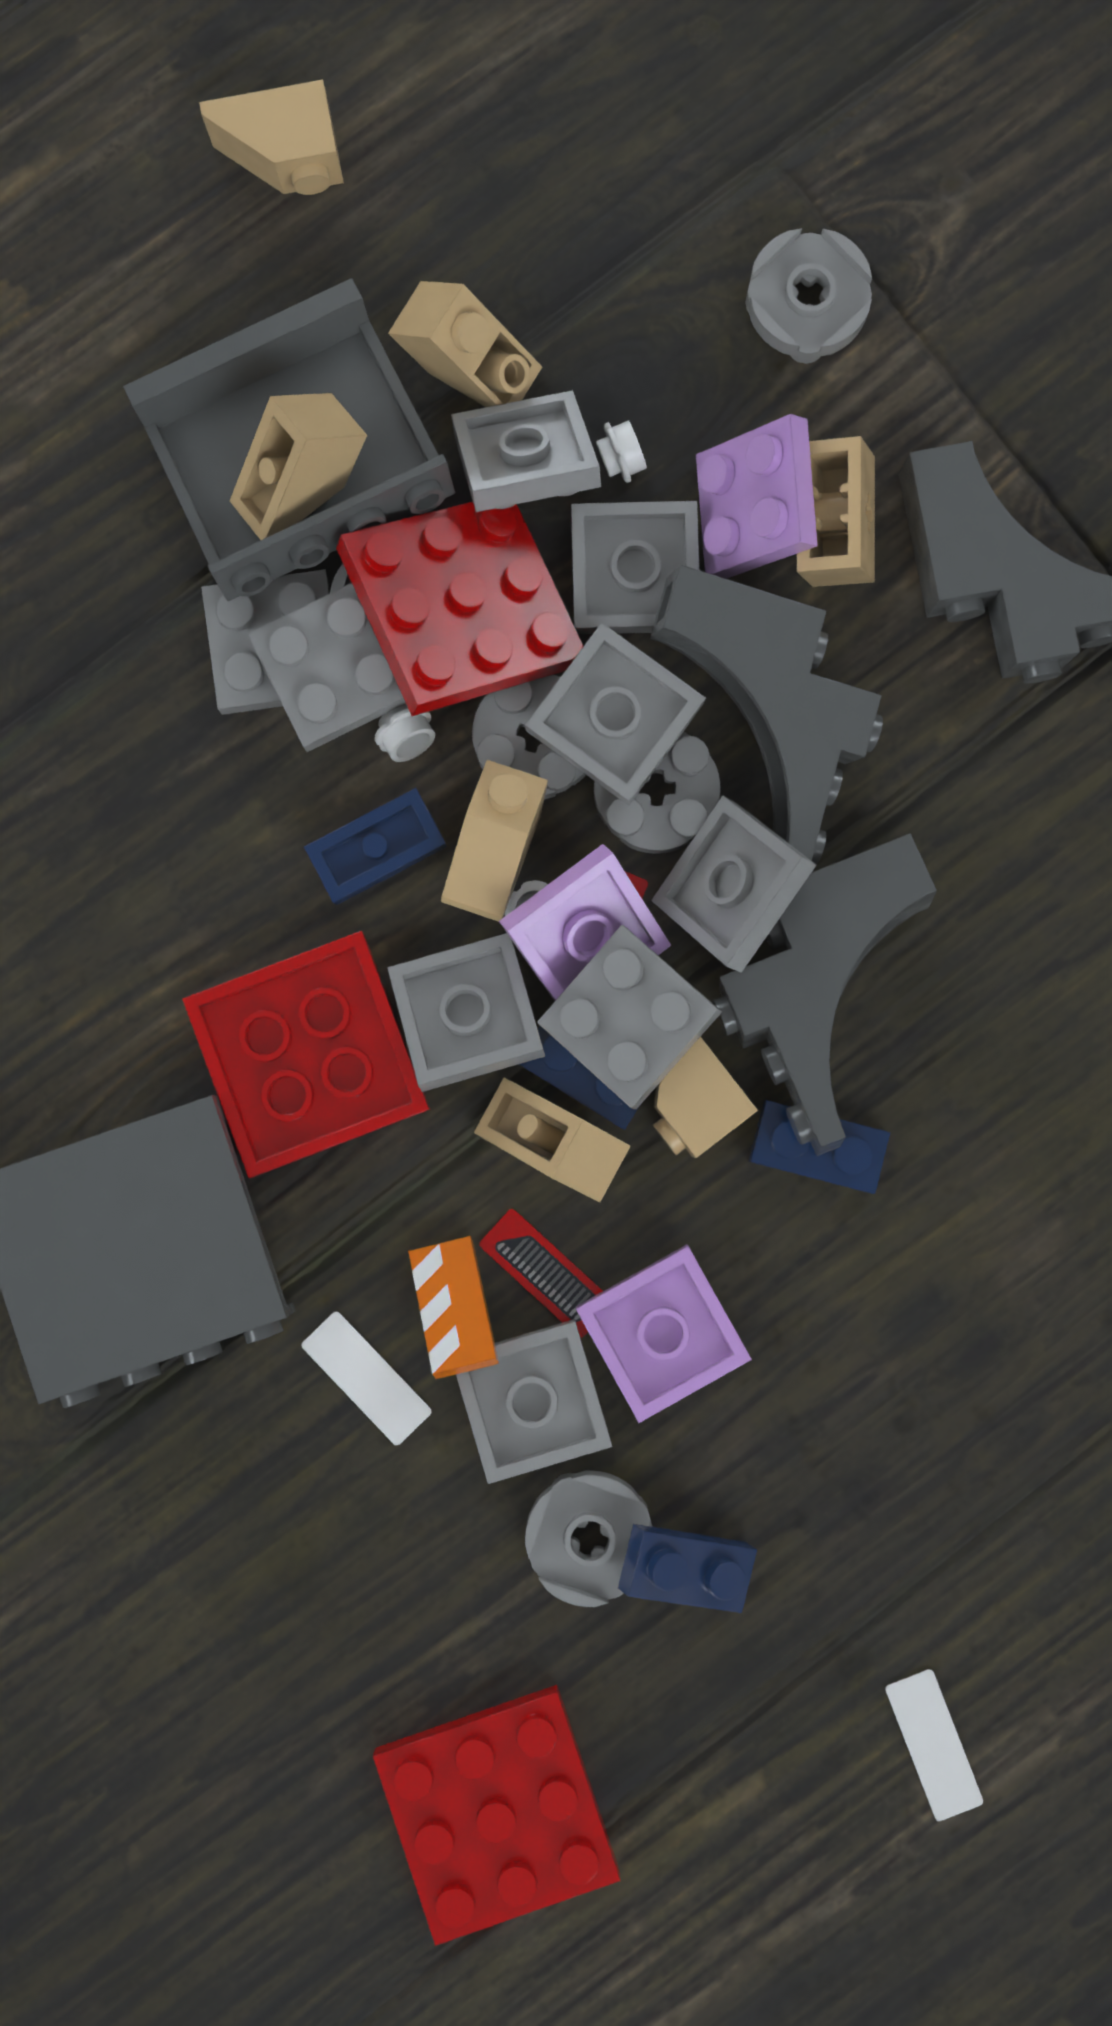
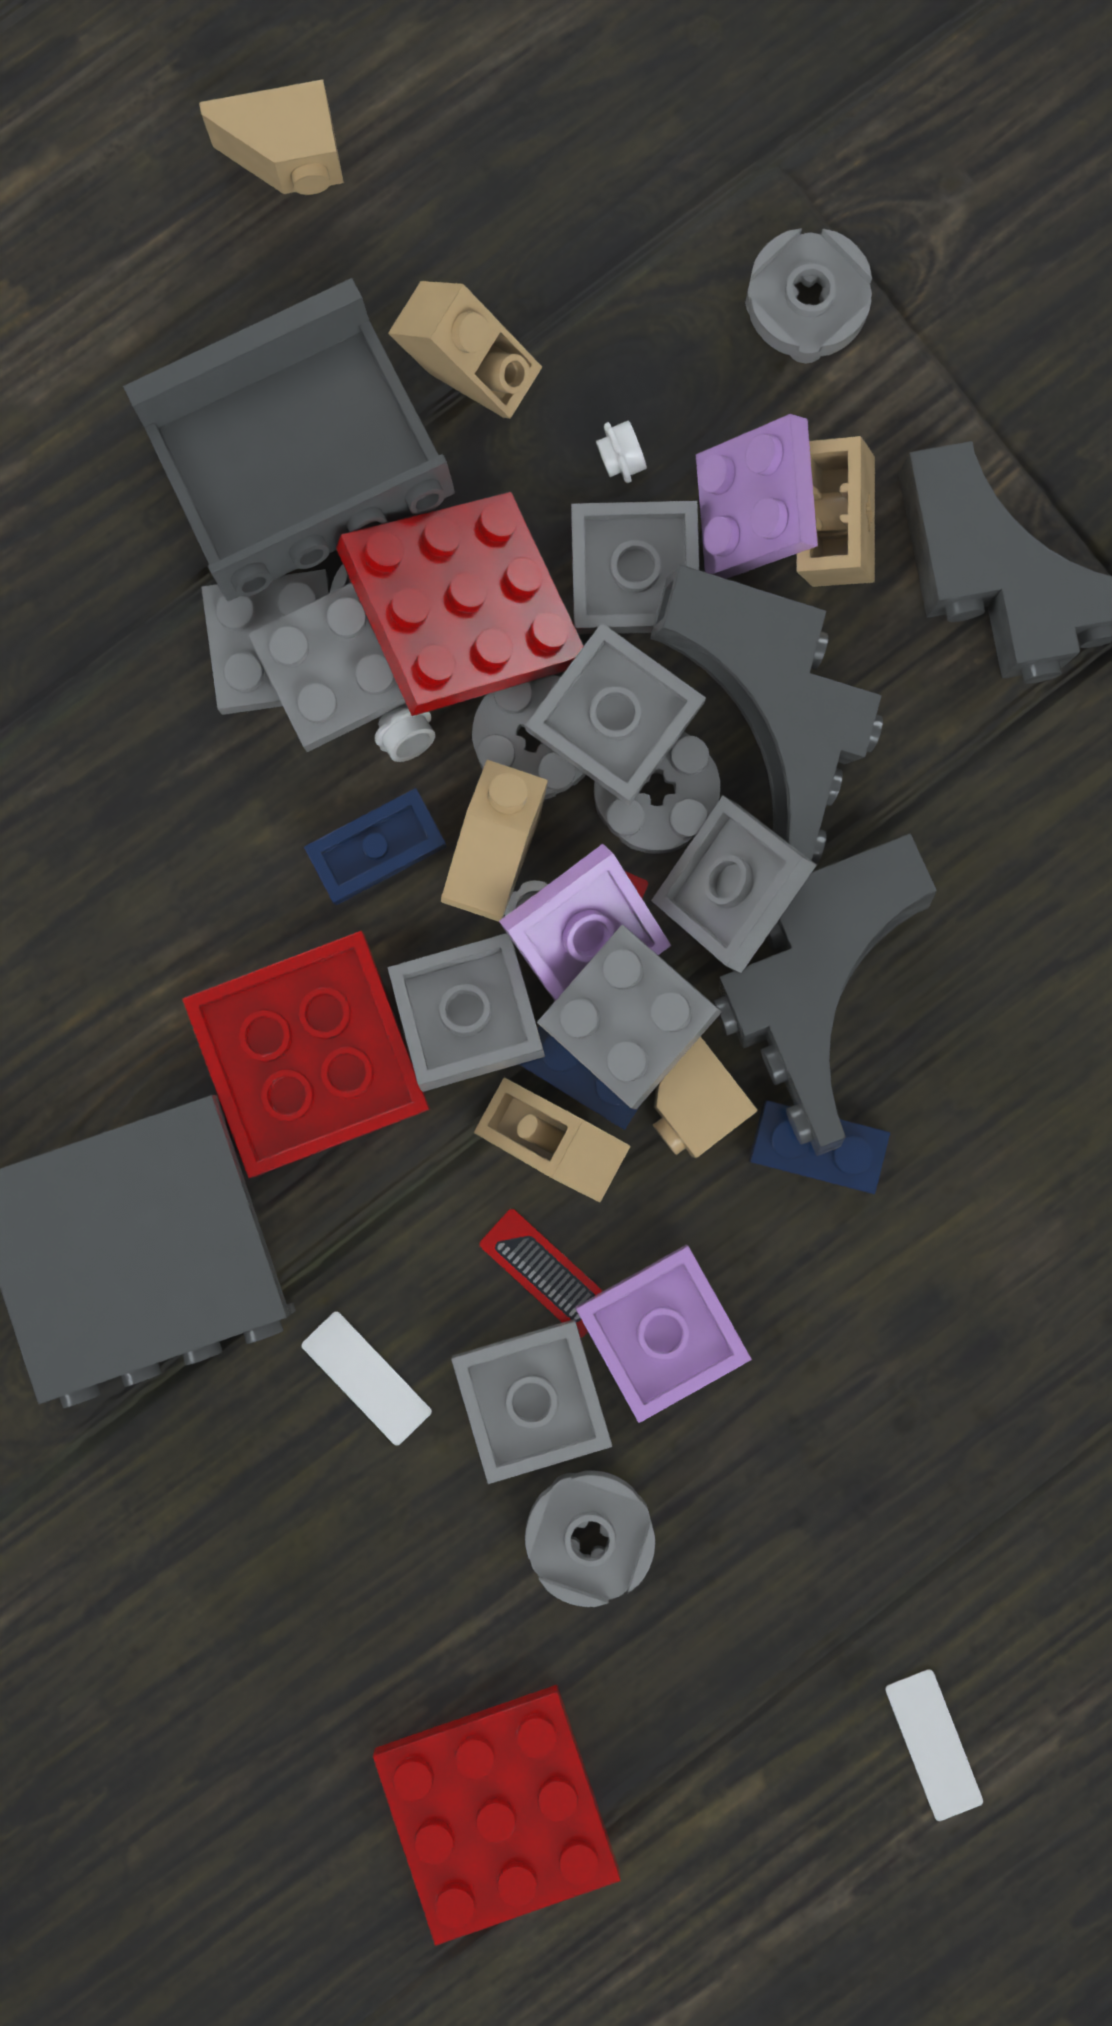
(296, 461): tan slope -> none
(453, 1307): orange tile -> none
(525, 451): light grey plate -> none
(687, 1568): dark blue plate -> none

